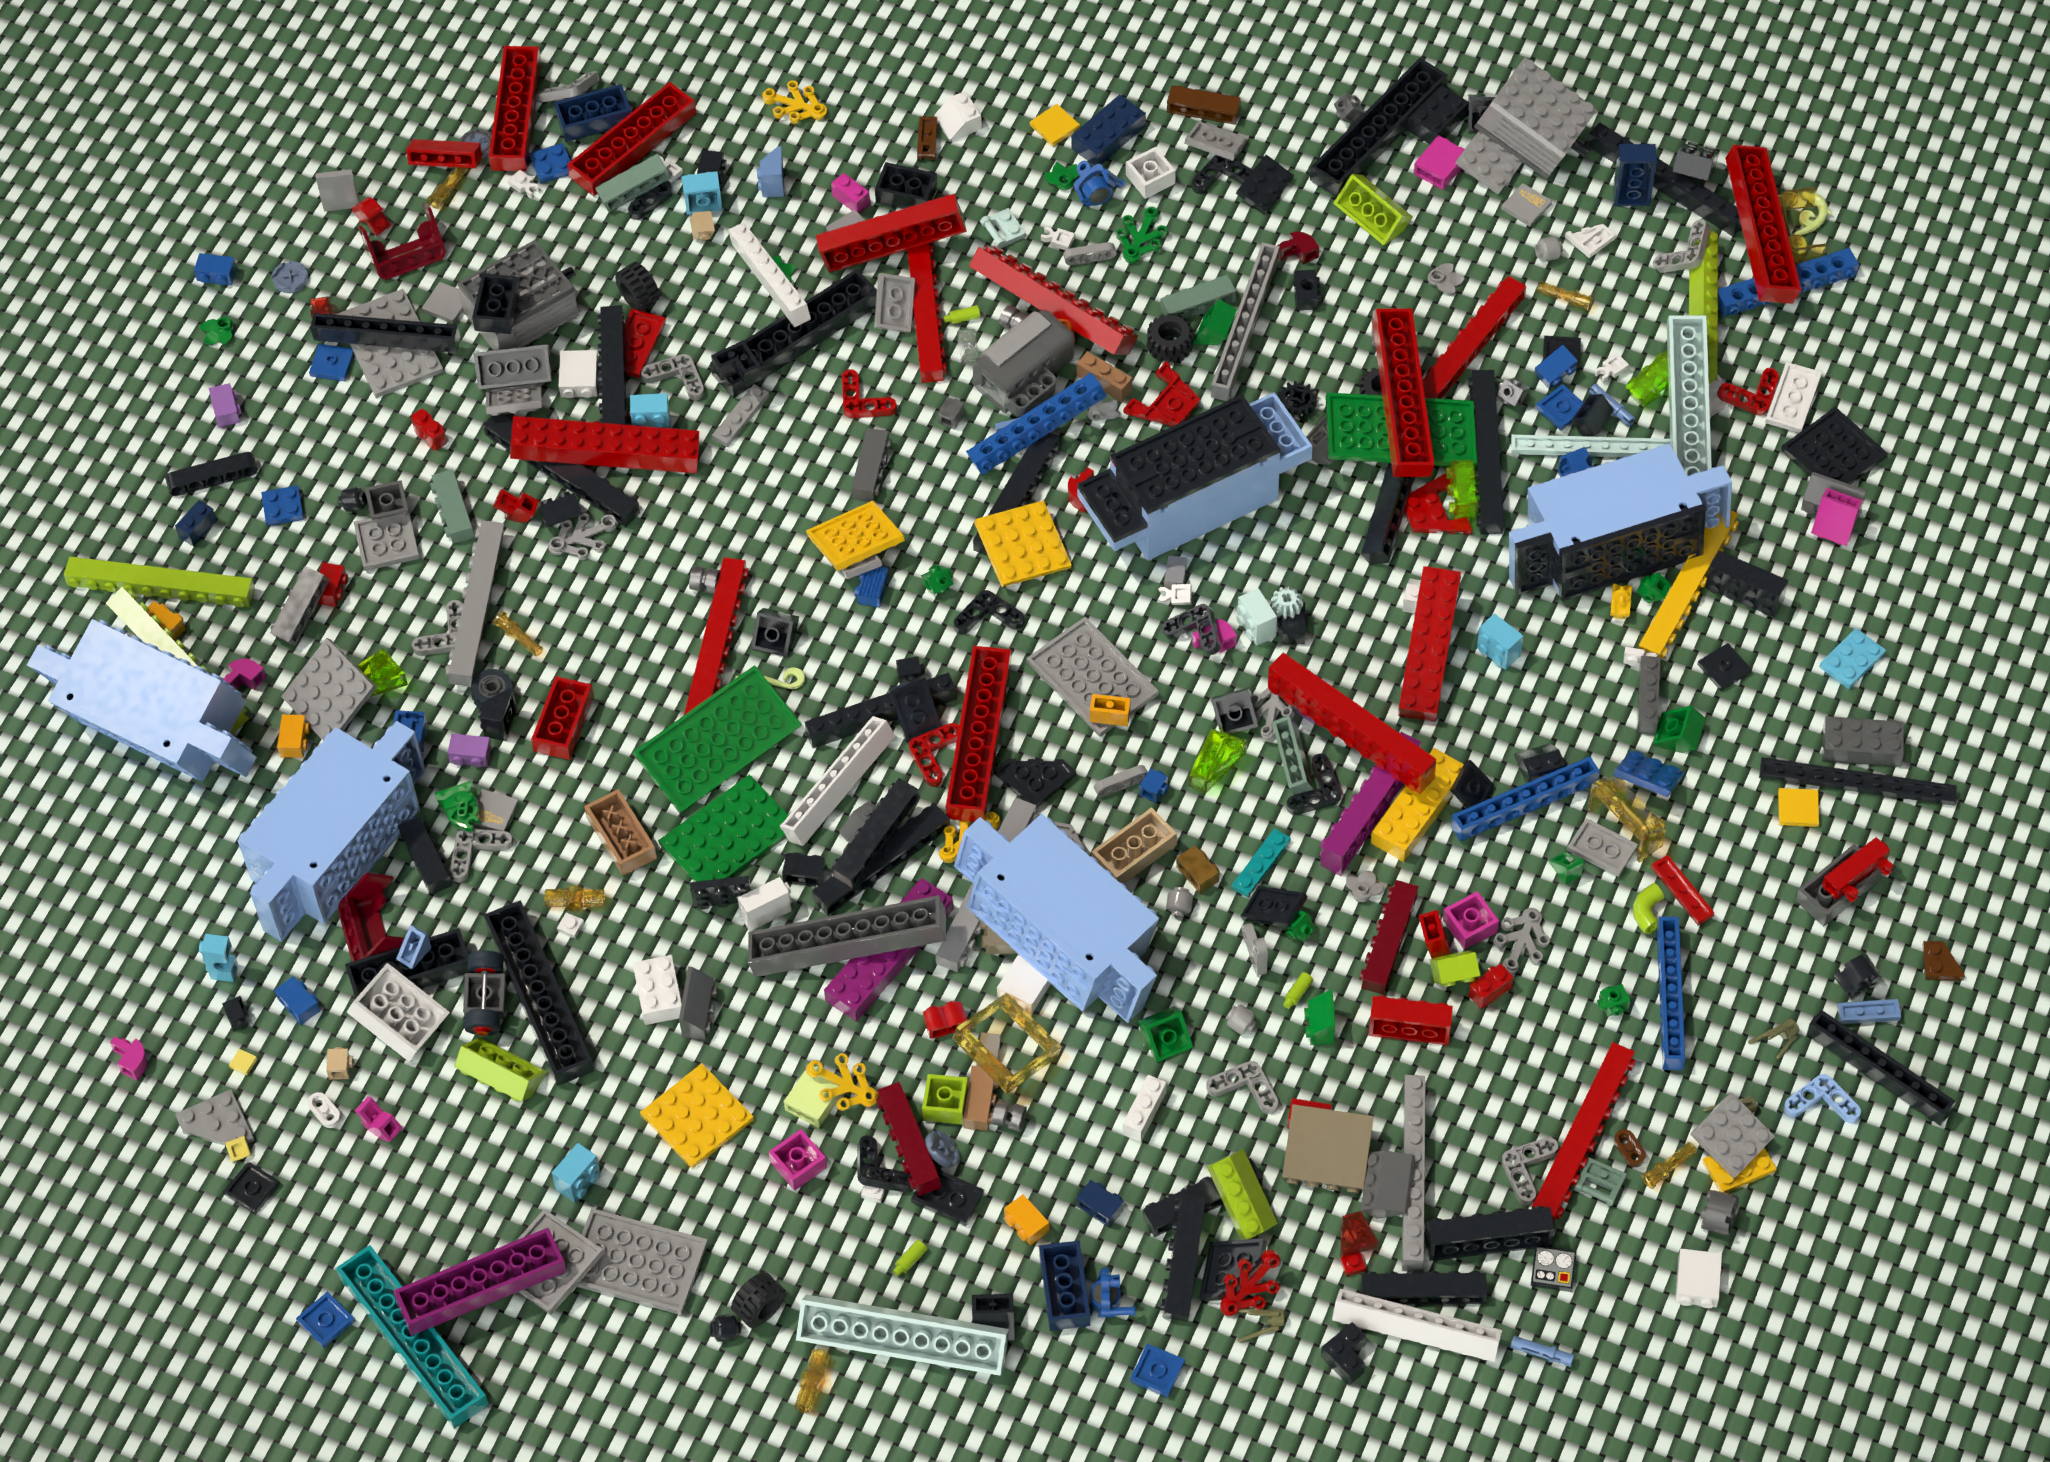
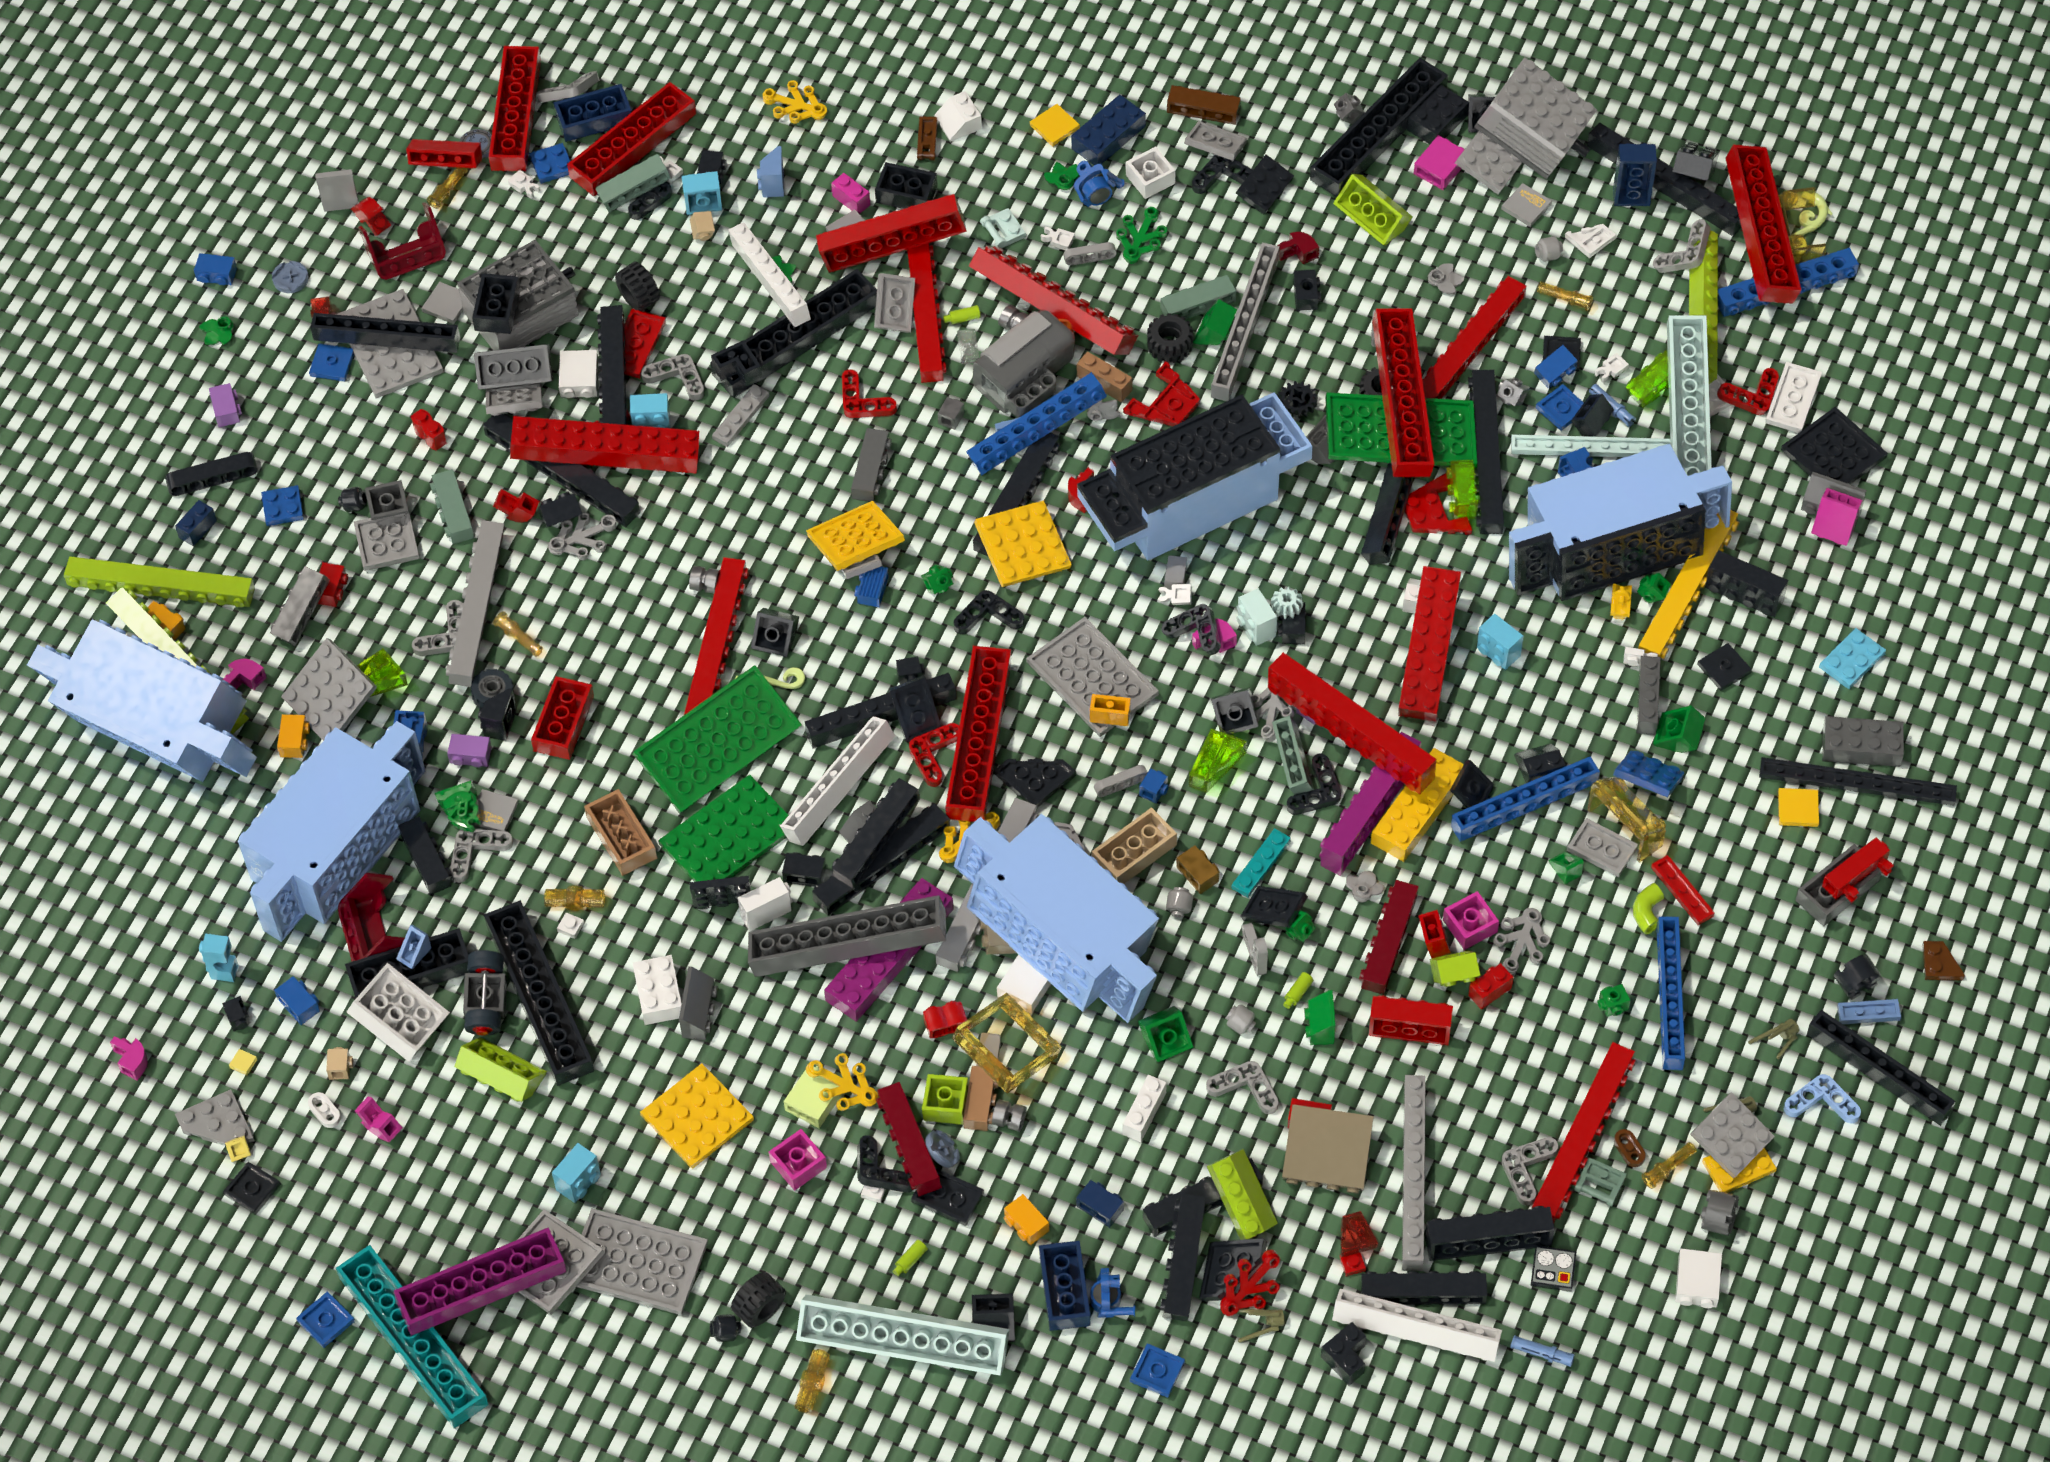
(1387, 1184): dark grey slope -> none

